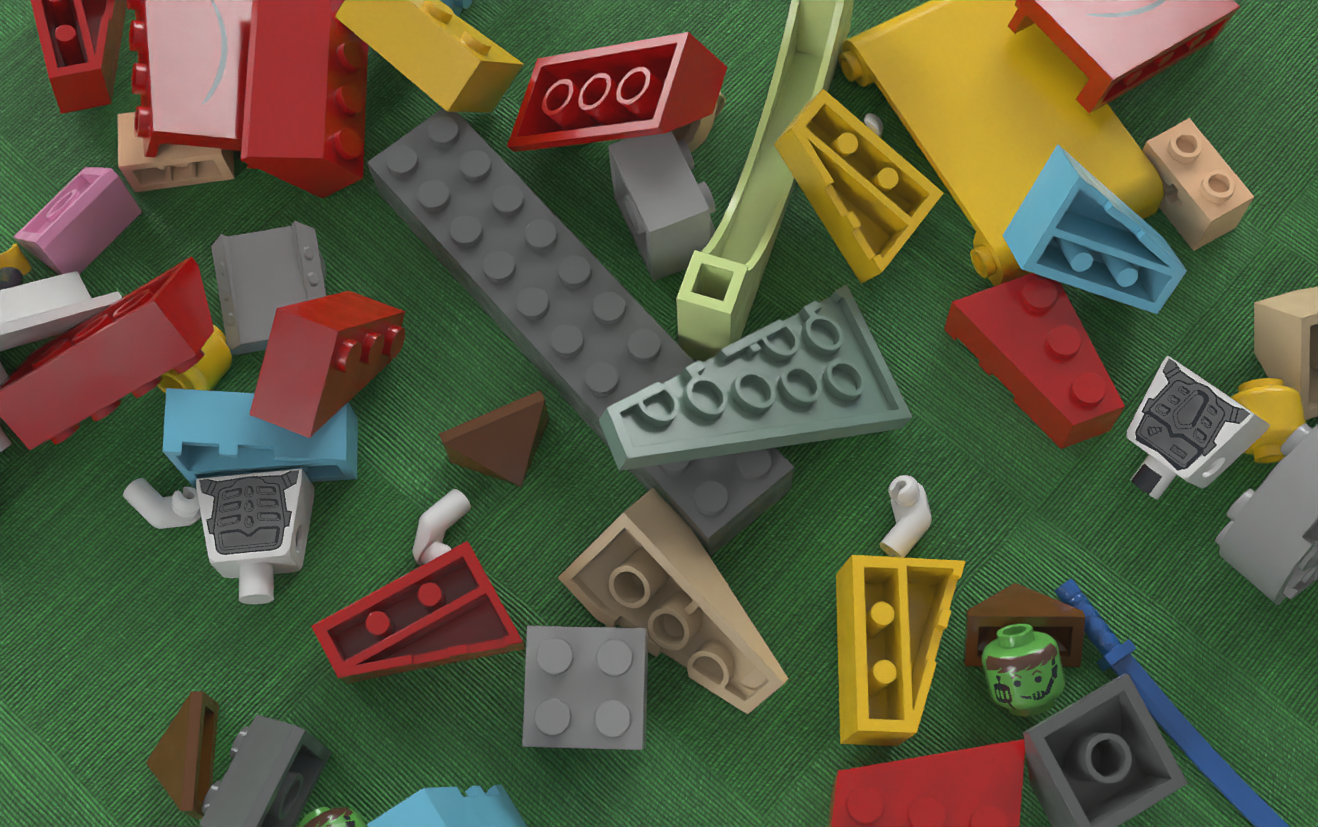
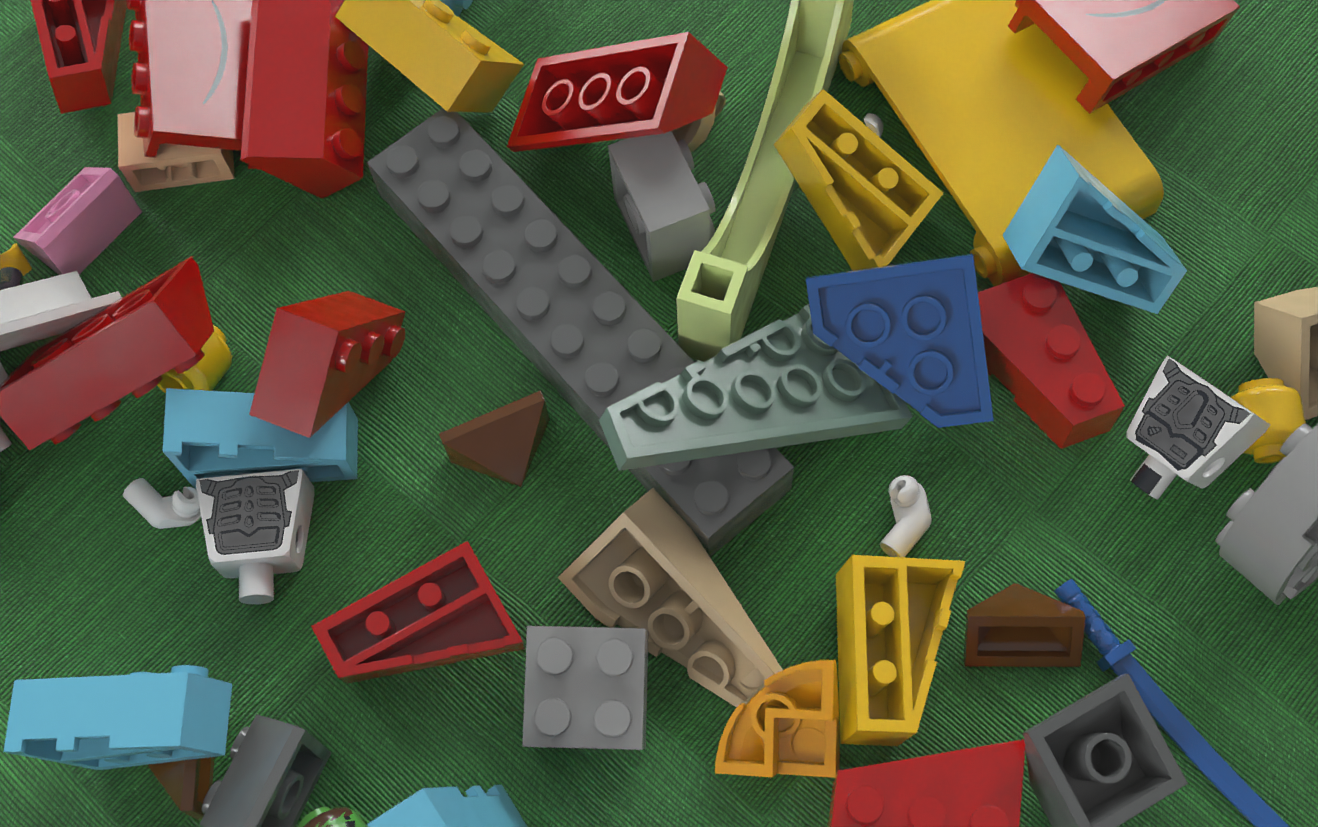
(120, 718): none -> medium azure wedge
(261, 274): light grey slope -> none
(434, 524): white arm -> none
(786, 726): none -> light orange brick
(912, 333): none -> blue plate
(1023, 670): bright green head -> none
(1199, 187): light nougat brick -> none

